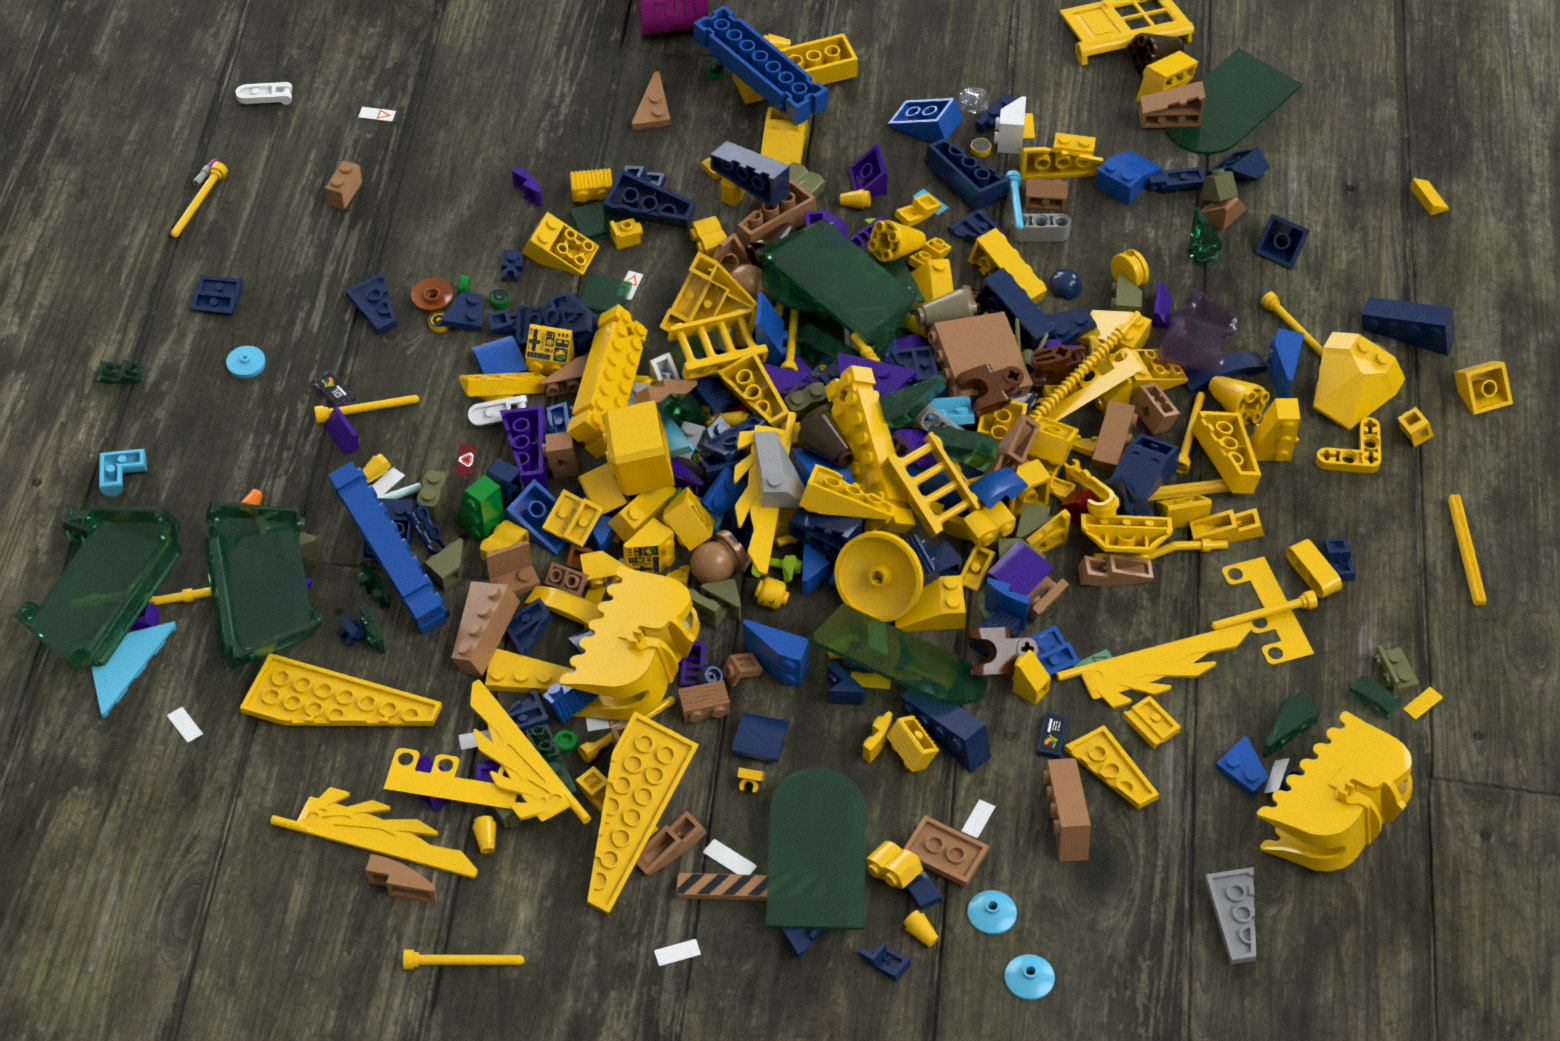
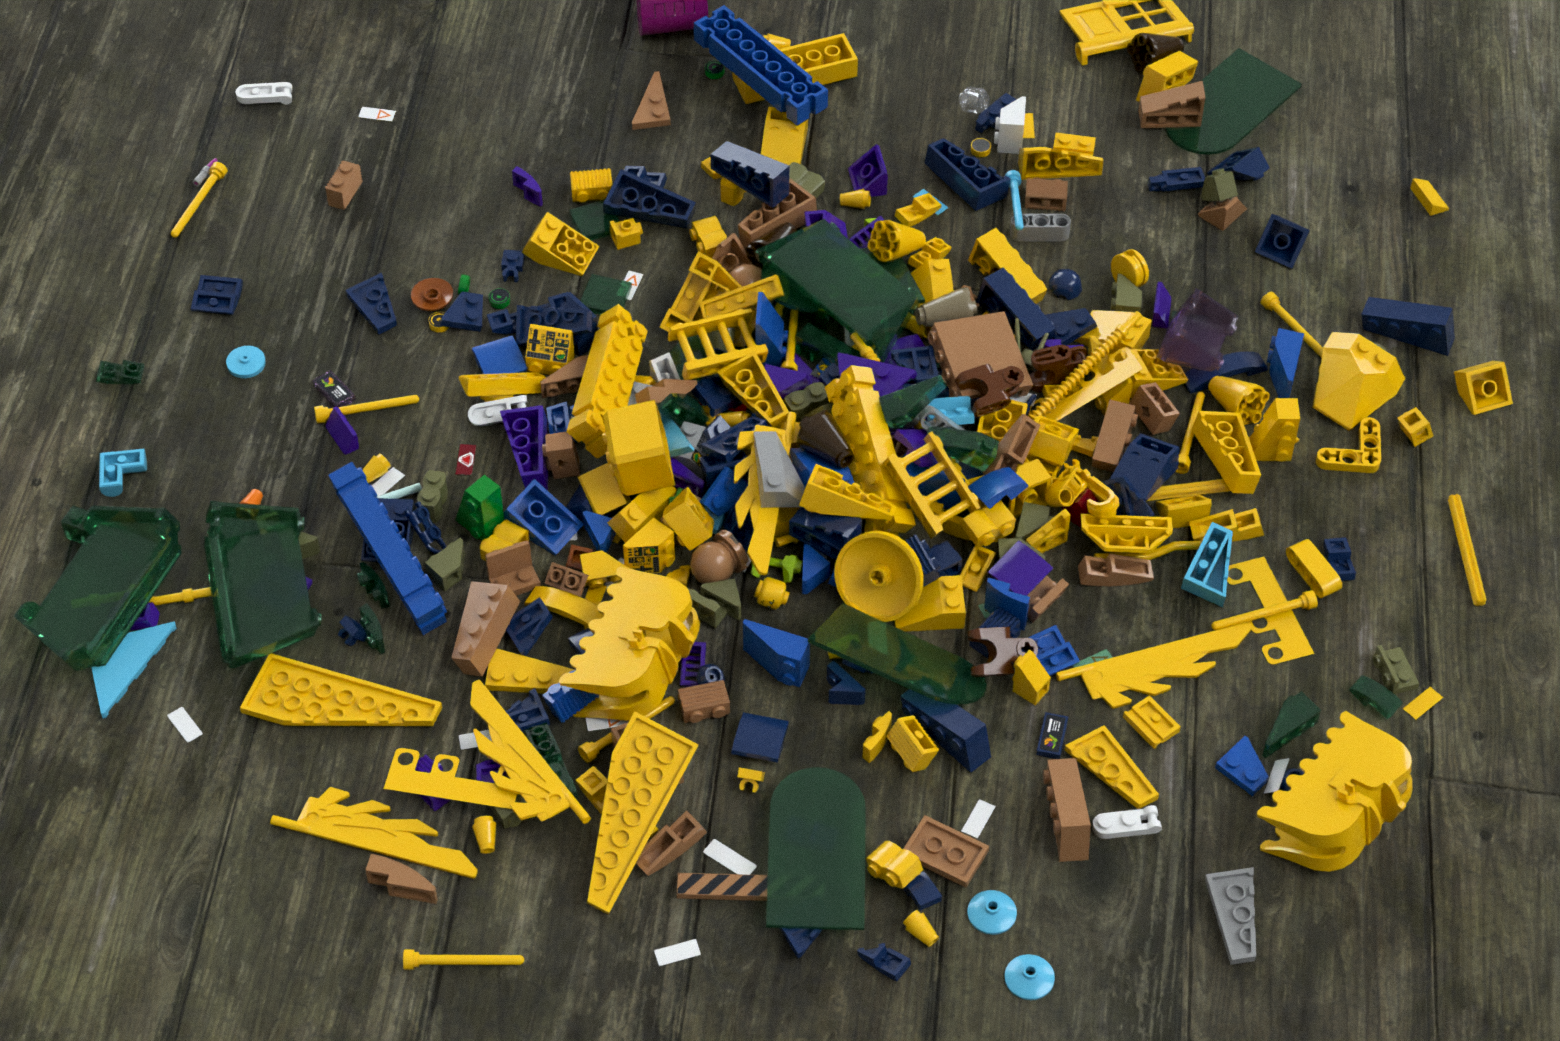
(507, 478): dark blue brick -> none
(566, 741): green tile -> none
(572, 518): yellow slope -> none
(740, 666): medium nougat bracket -> none
(742, 297): none -> yellow tile
(871, 680): yellow sticker -> none
(927, 118): blue slope -> none
(973, 226): dark blue wing -> none
(1065, 489): none -> yellow piece
(1125, 175): blue slope -> none
(1127, 823): none -> white plate
(1203, 242): clear green slope -> none
(1210, 566): none -> medium azure wedge

